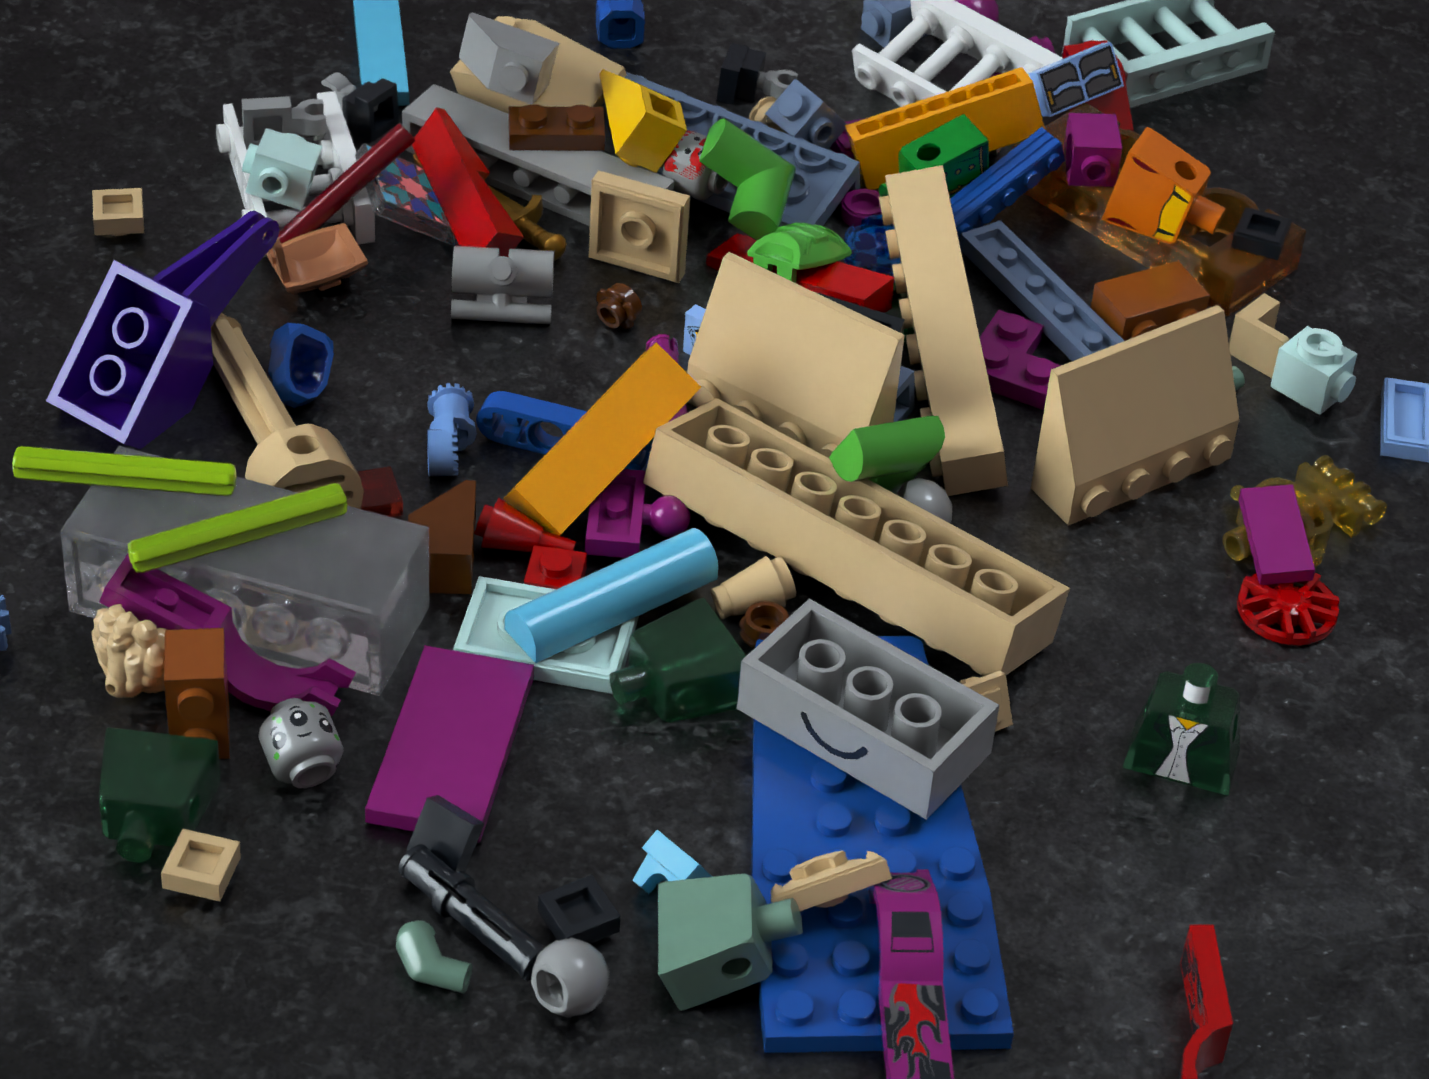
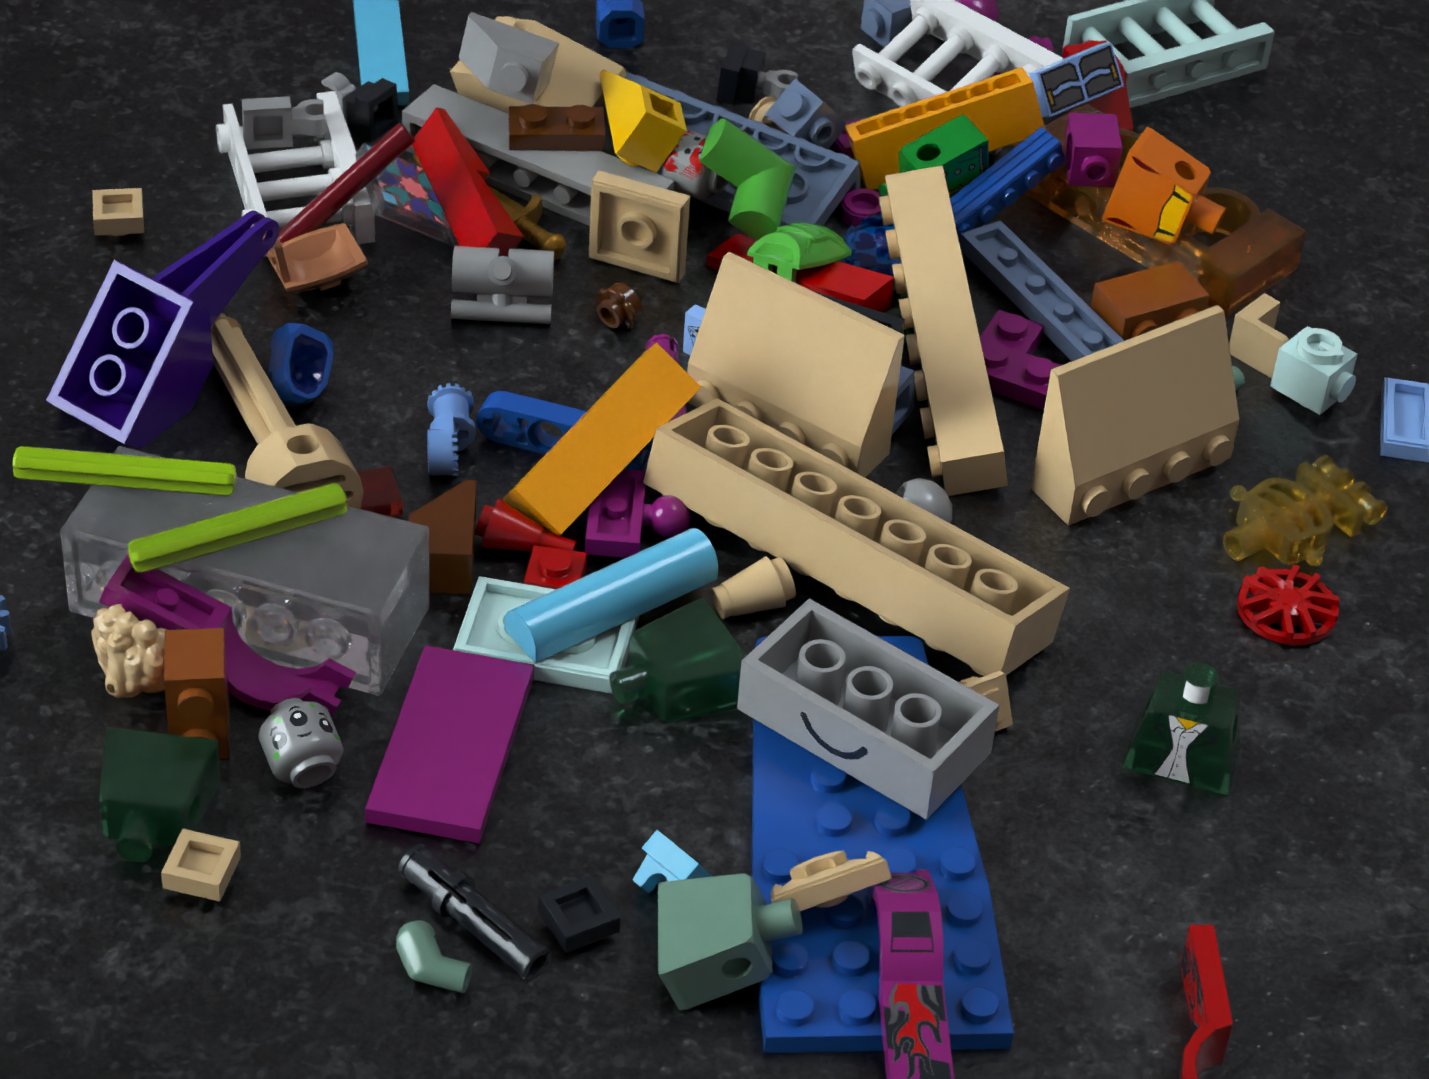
(281, 168): light aqua brick -> none
(447, 832): black tile -> none
(570, 977): light grey piece -> none
(761, 621): reddish brown plate -> none
(889, 451): bright green brick -> none
(1261, 233): black tile -> none
(1276, 534): magenta tile -> none

